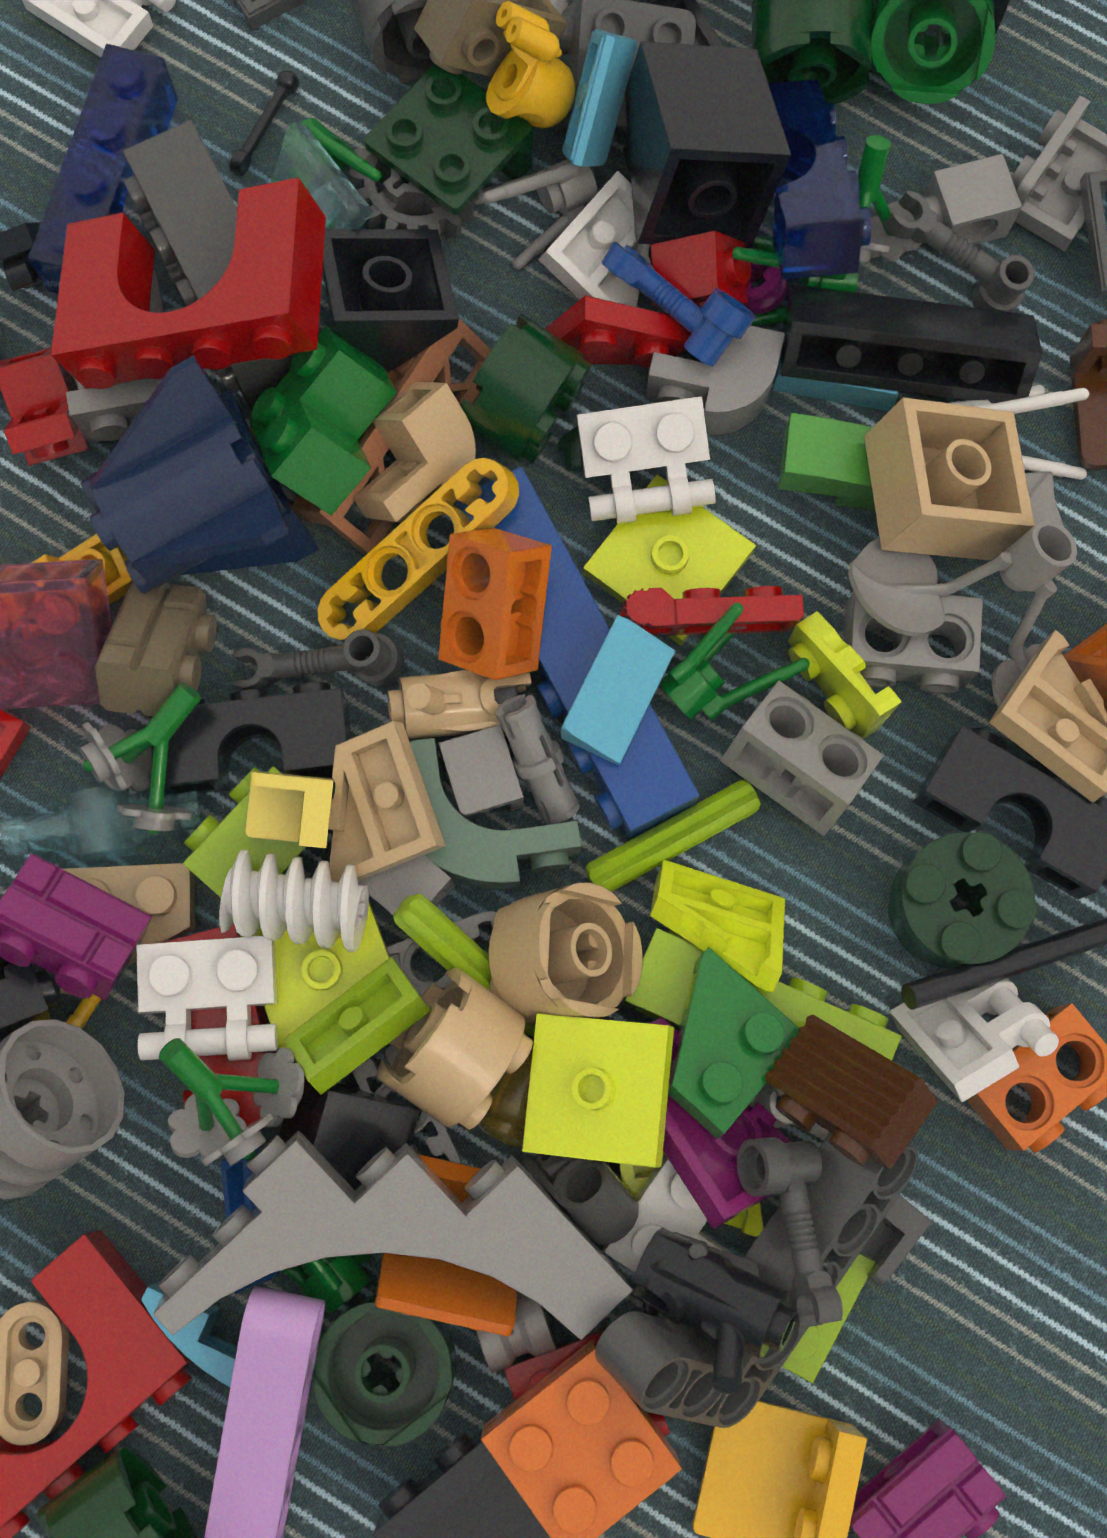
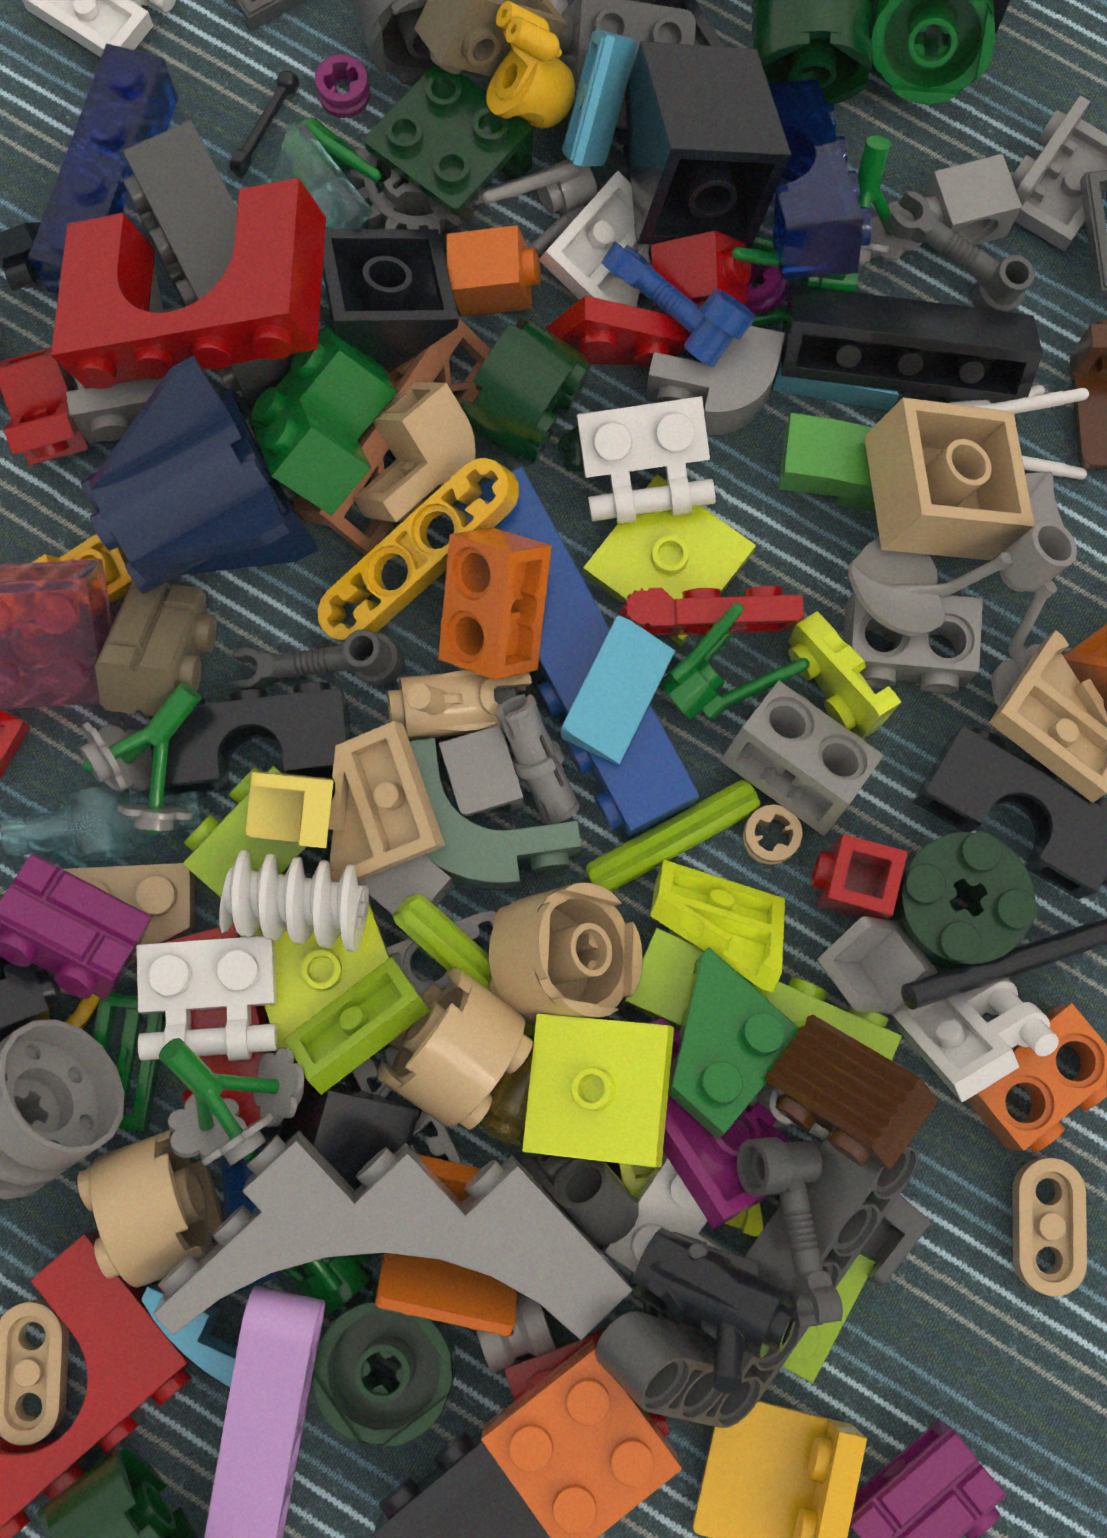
(148, 1069): none -> green tile
(149, 1209): none -> tan brick
(342, 67): none -> magenta bush
(492, 270): none -> orange brick
(763, 818): none -> tan bush
(858, 878): none -> red brick
(874, 963): none -> light grey panel
(1054, 1225): none -> tan plate

